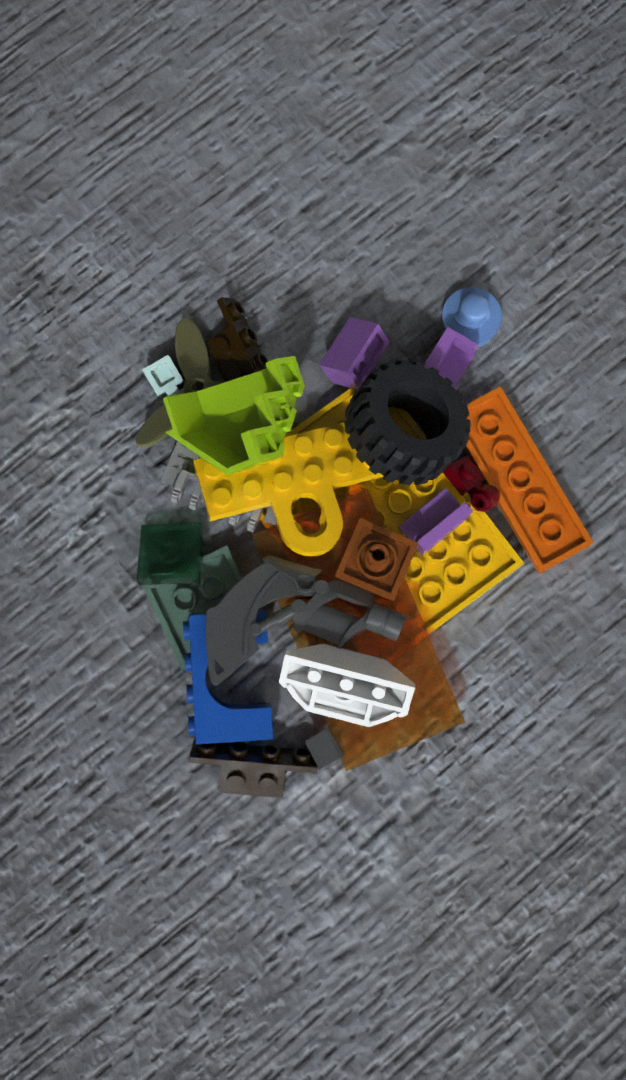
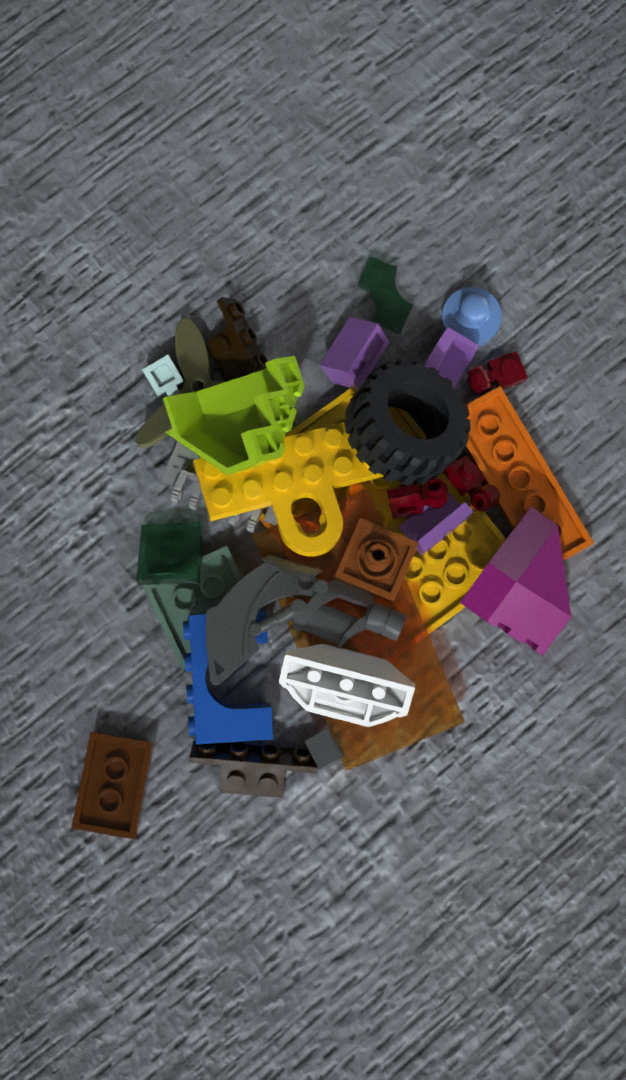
(113, 785): none -> reddish brown plate
(380, 284): none -> clear green tile
(409, 500): none -> dark red plate
(503, 371): none -> dark red plate
(525, 585): none -> magenta panel

